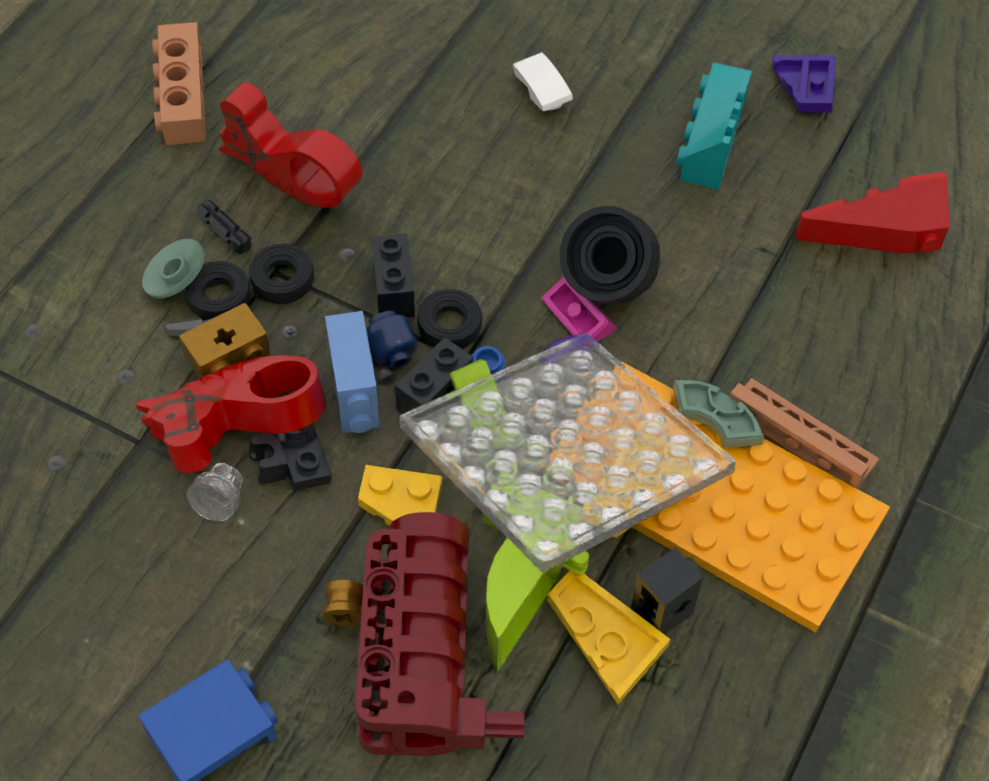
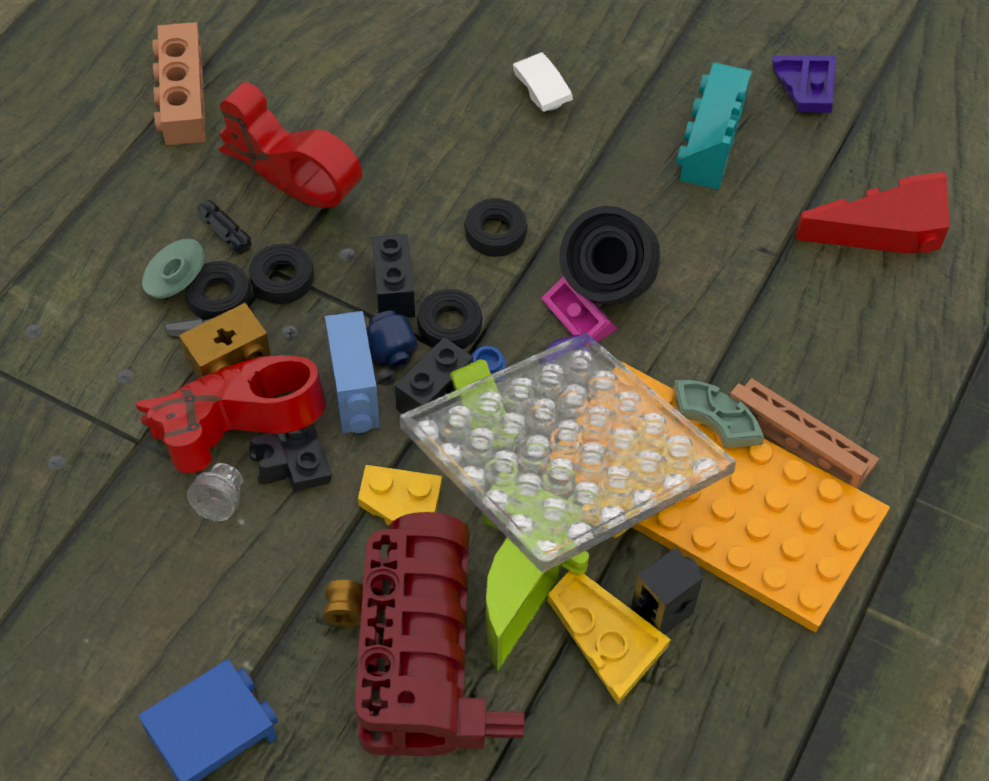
(495, 244): none -> black tyre

